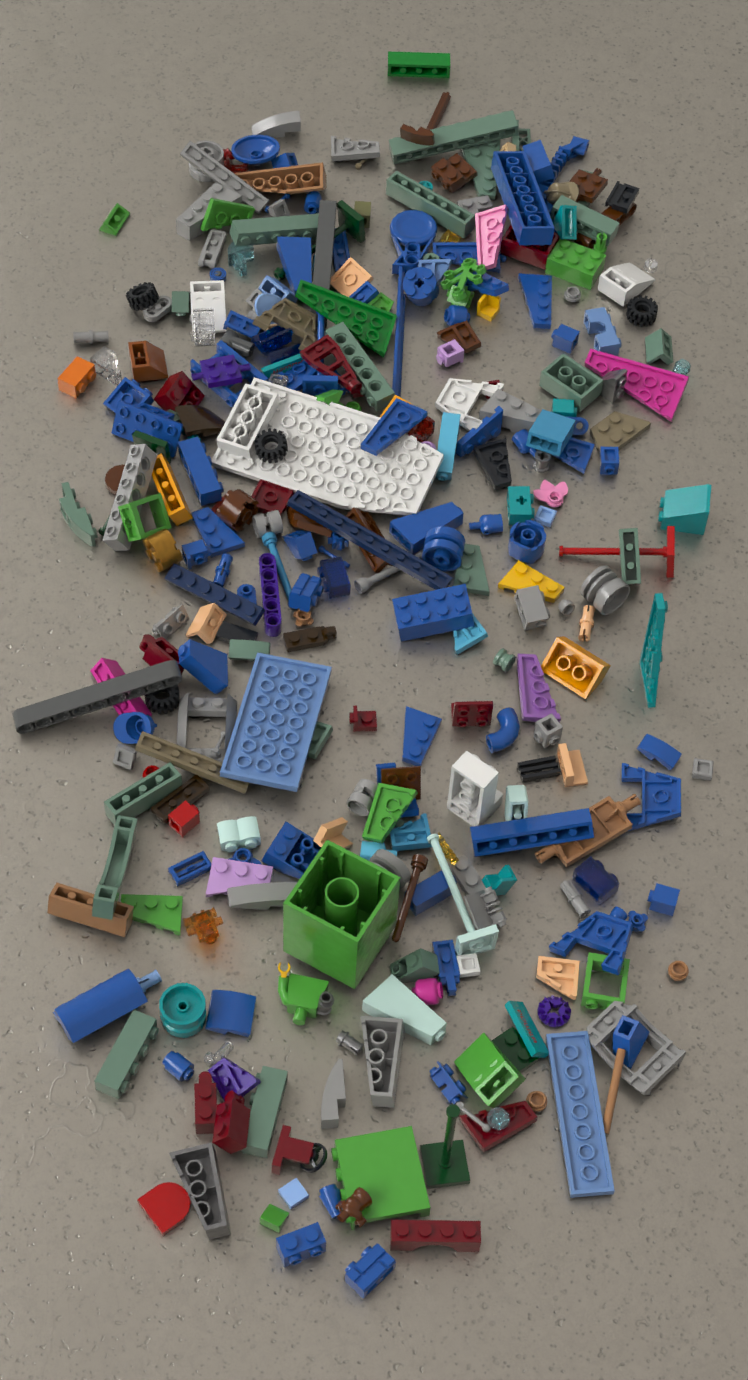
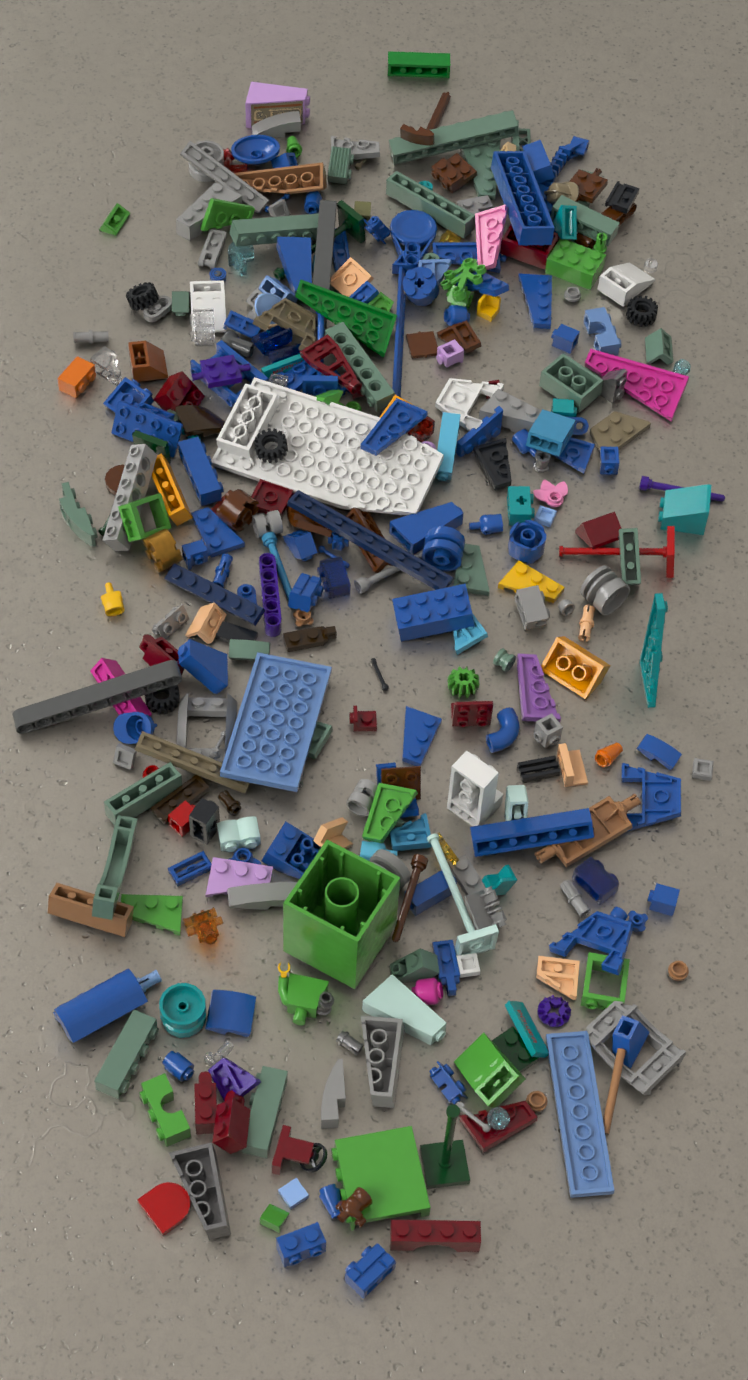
(112, 601): none -> yellow piece
(171, 1126): none -> bright green arch
(204, 820): none -> black brick
(232, 805): none -> dark brown pin
(270, 99): none -> lavender slope
(293, 146): none -> bright green cone
(339, 165): none -> sand green brick
(378, 228): none -> blue hinge
(385, 687): none -> black hinge
(422, 344): none -> reddish brown piece
(463, 682): none -> bright green gear
(600, 530): none -> dark red slope
(608, 754): none -> orange cone
(647, 483): none -> dark purple piece

